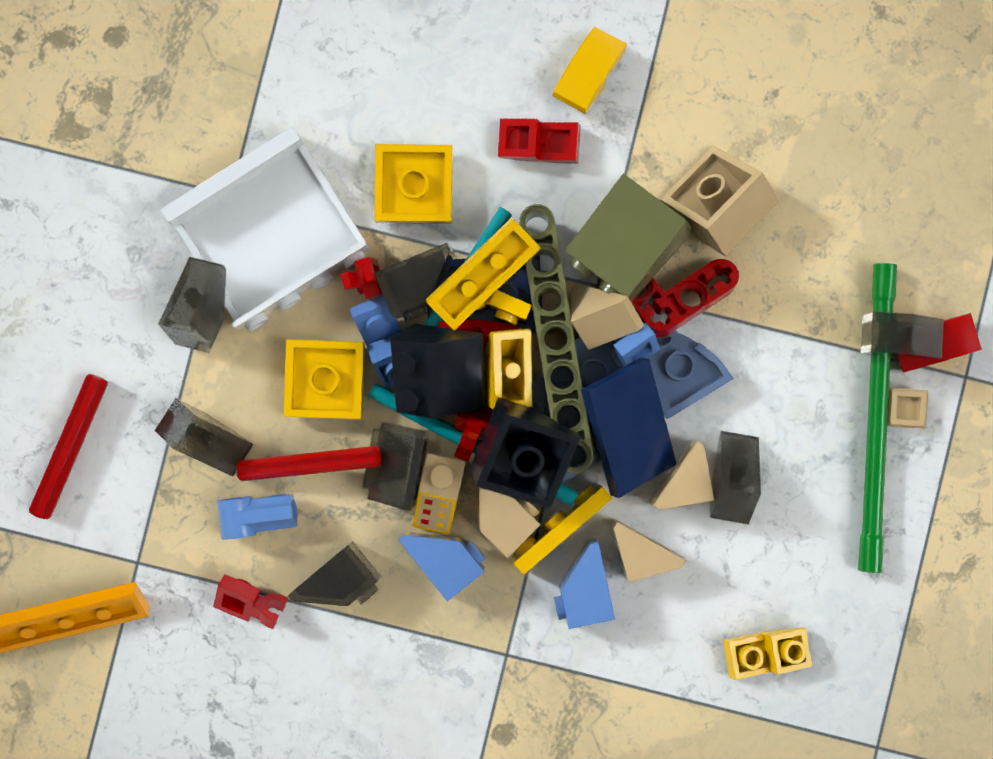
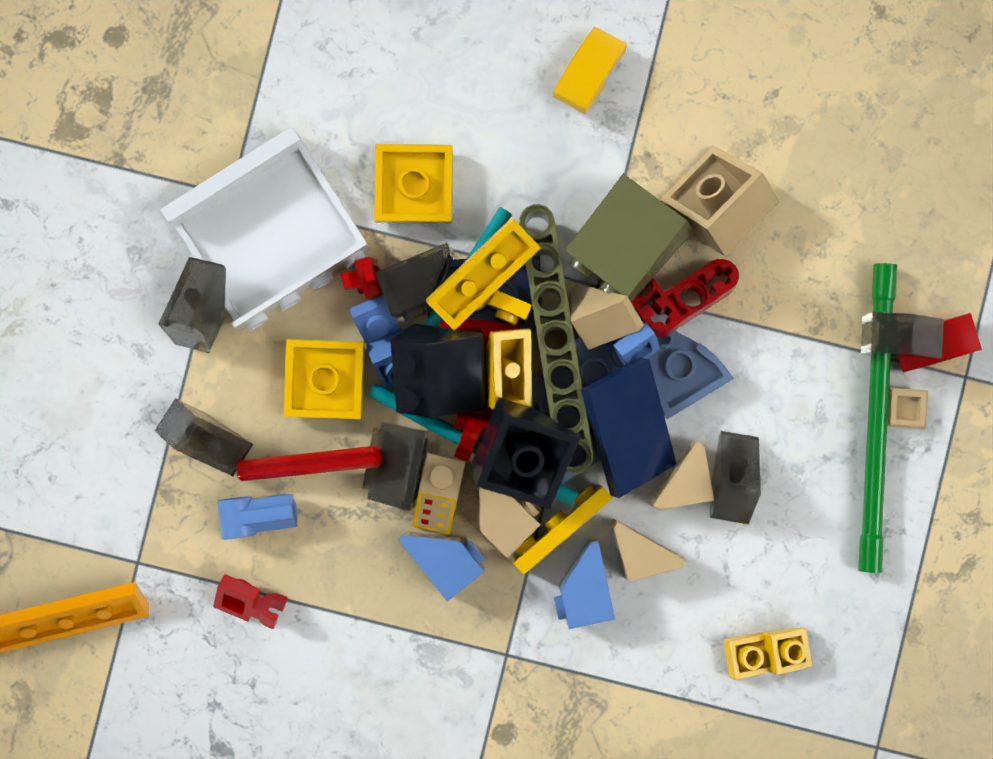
(68, 446): red axle -> none
(340, 580): clear smoke slope -> none
(539, 140): red slope -> none

